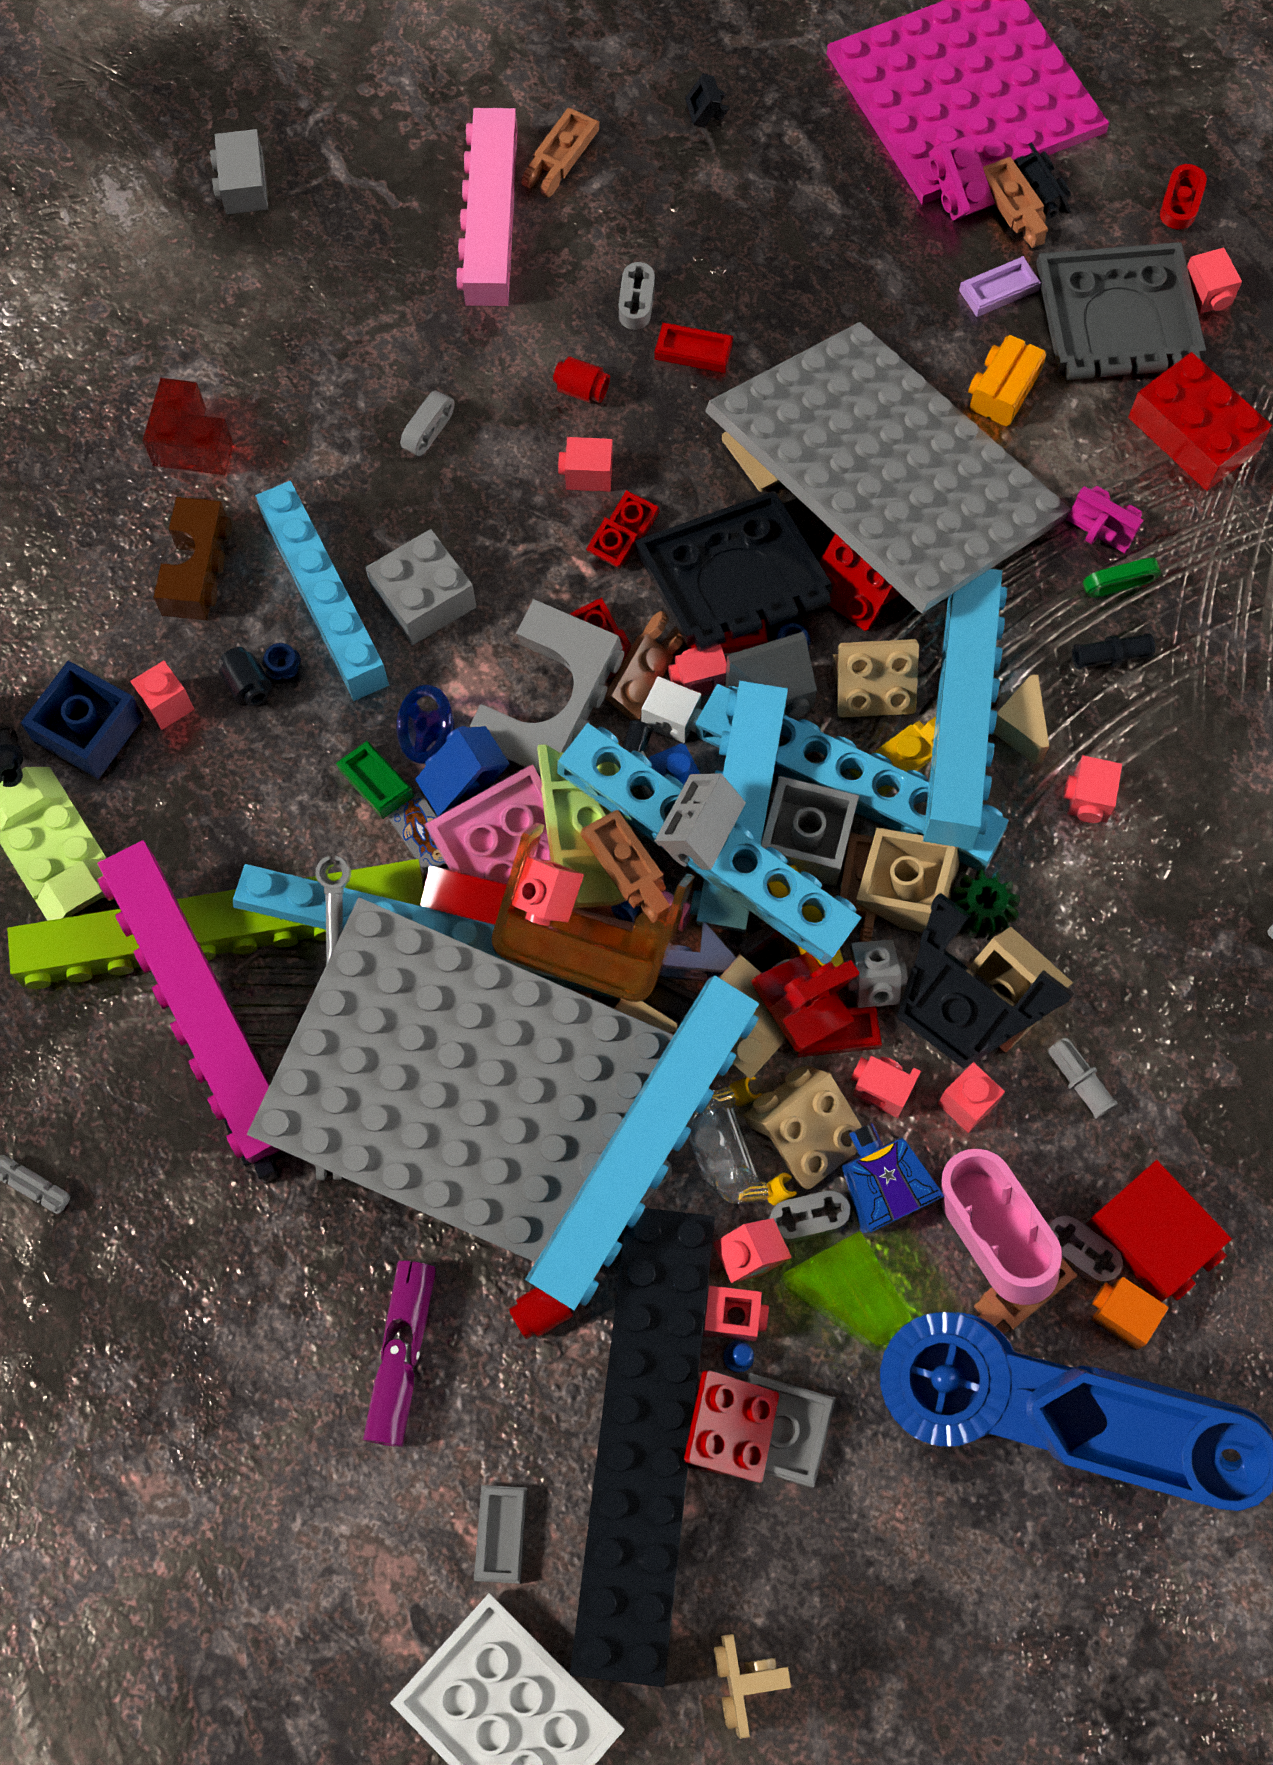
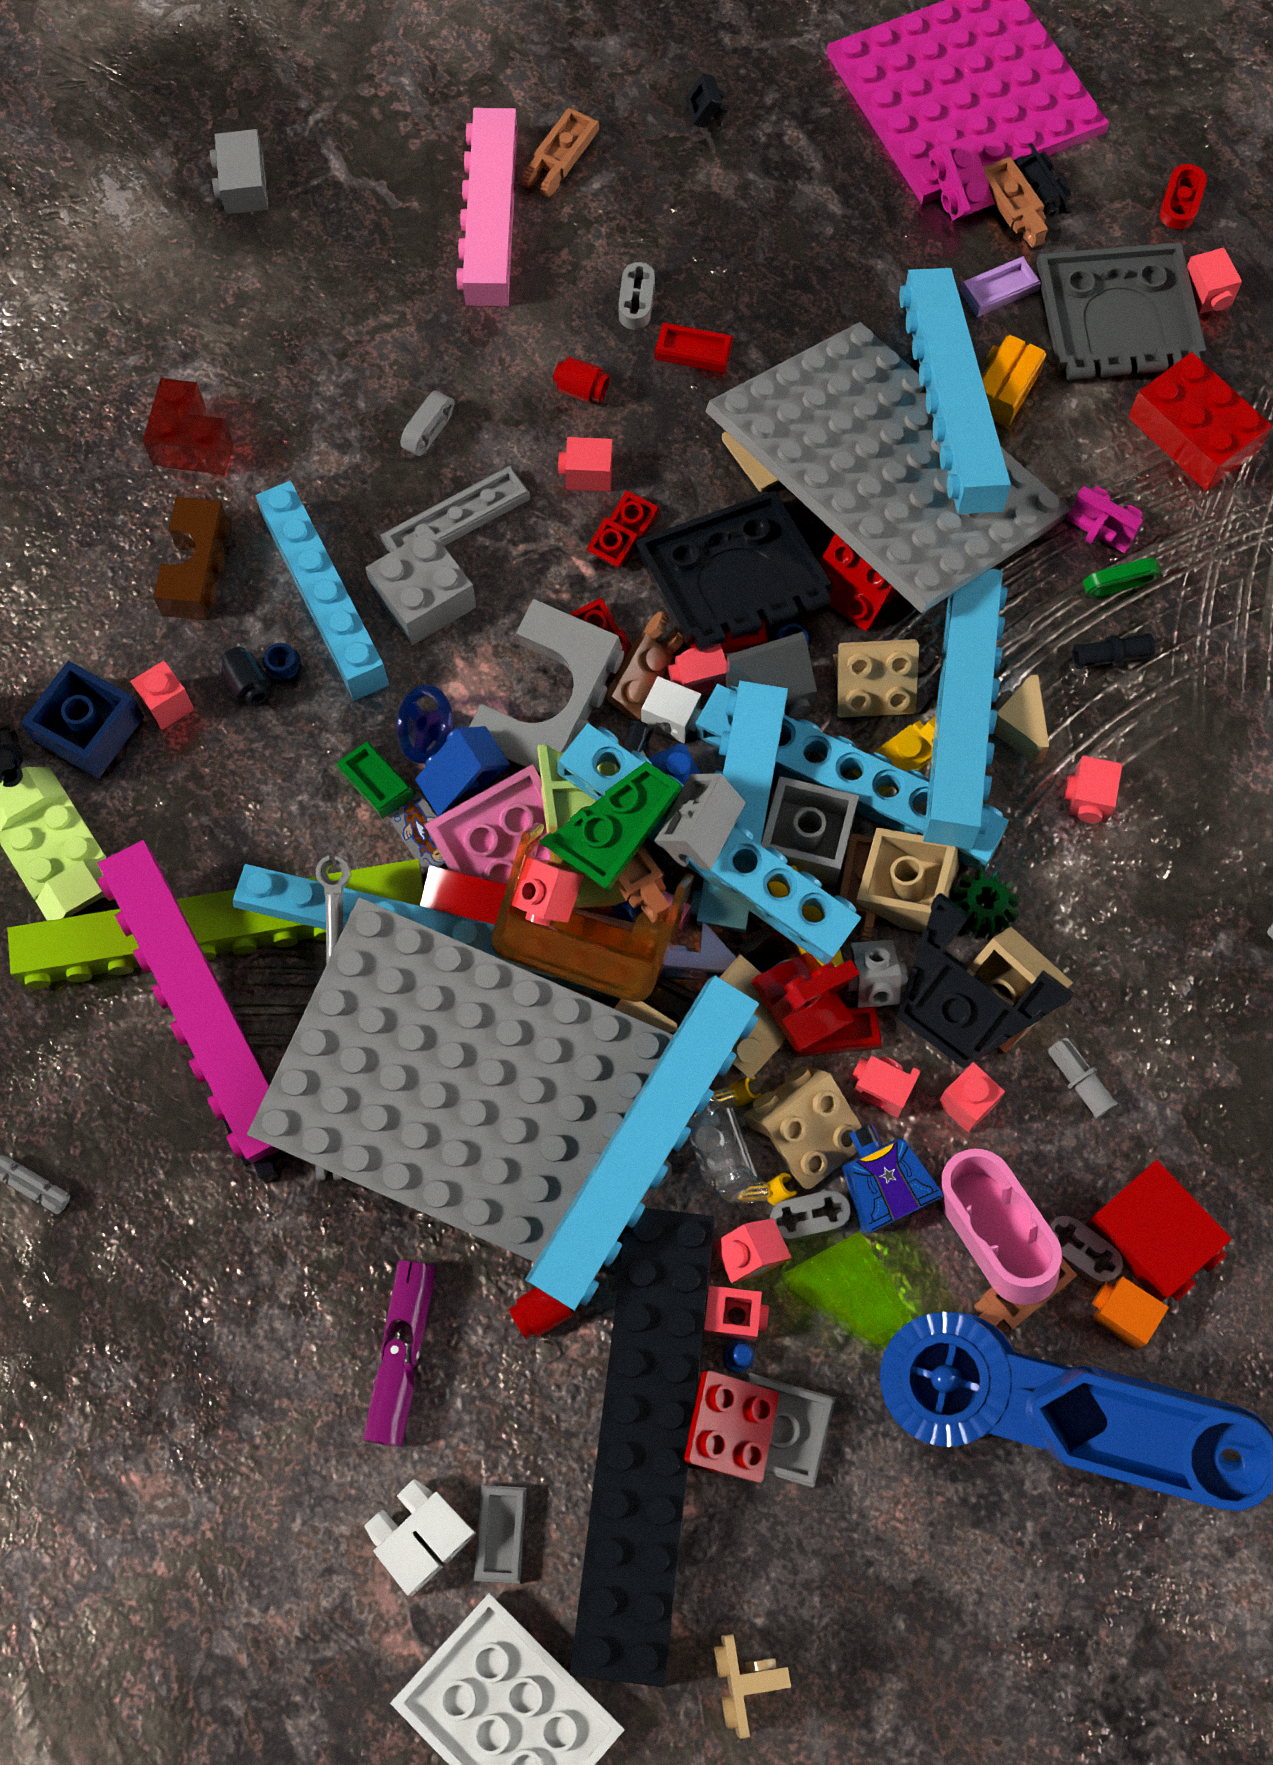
(402, 1550): none -> white hips
(463, 510): none -> light grey tile
(614, 827): none -> green wing
(954, 392): none -> medium azure brick

